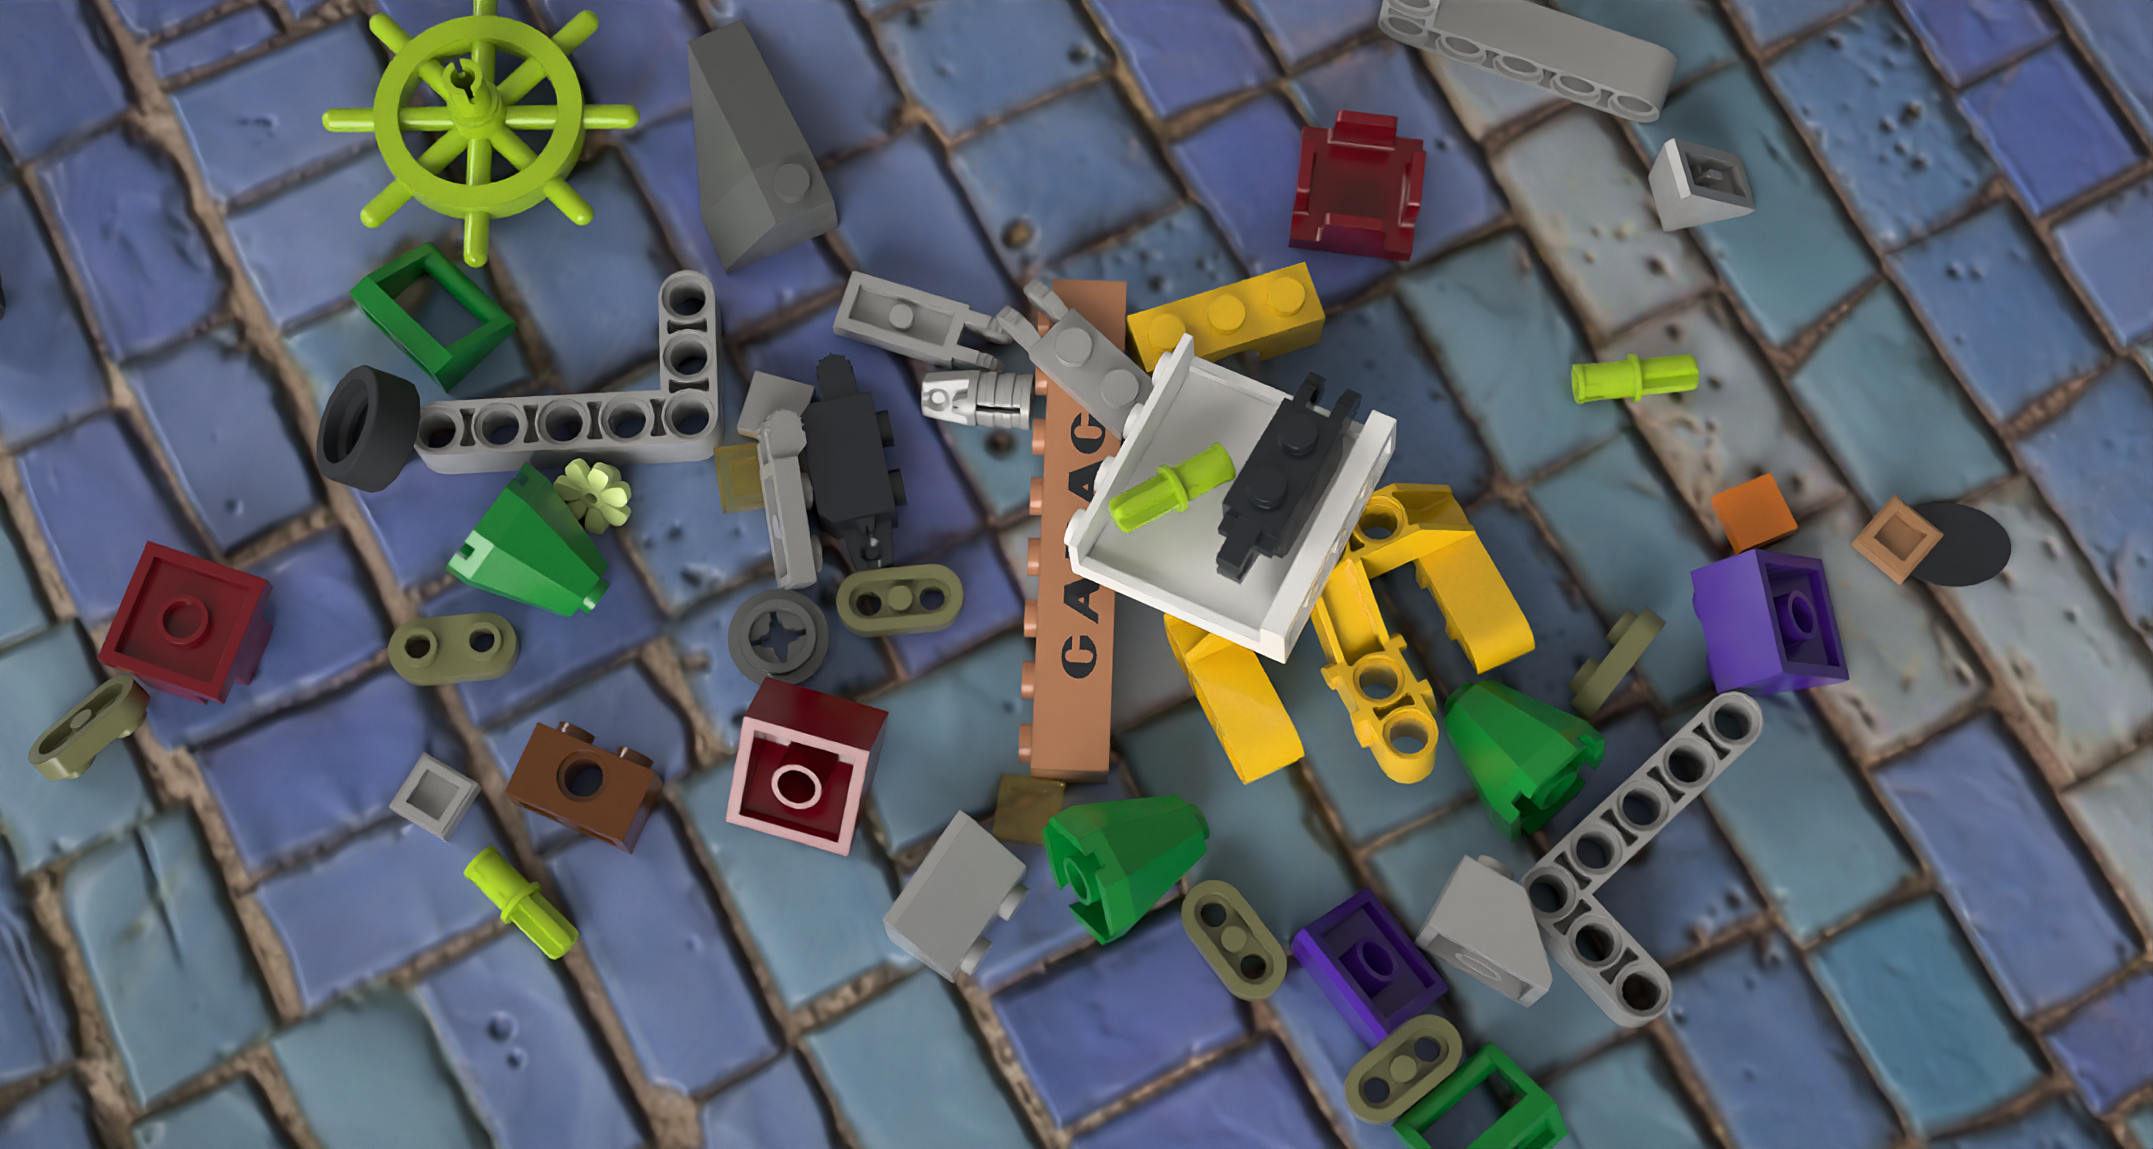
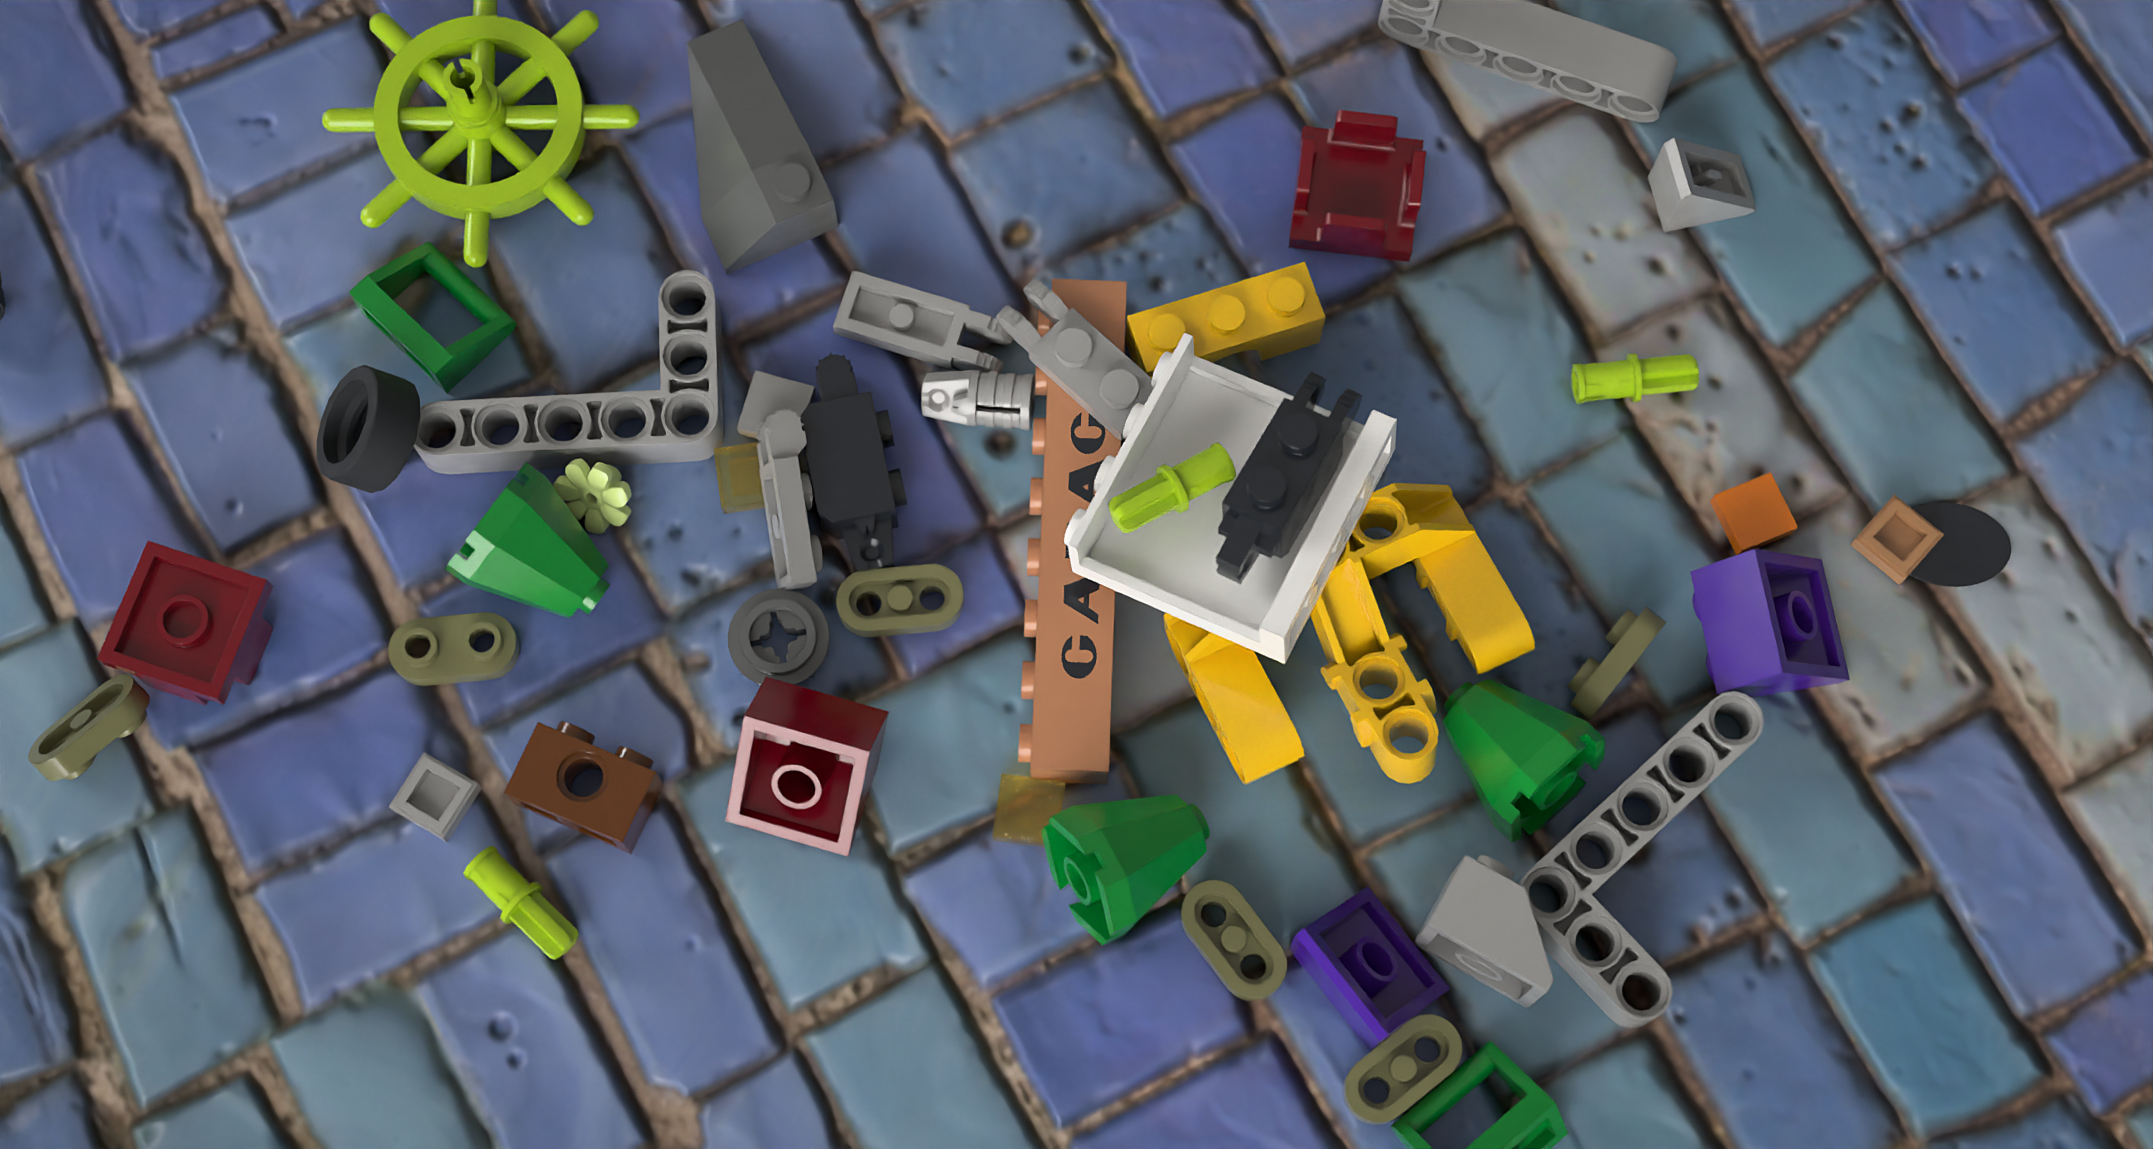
(957, 899): light grey slope -> none

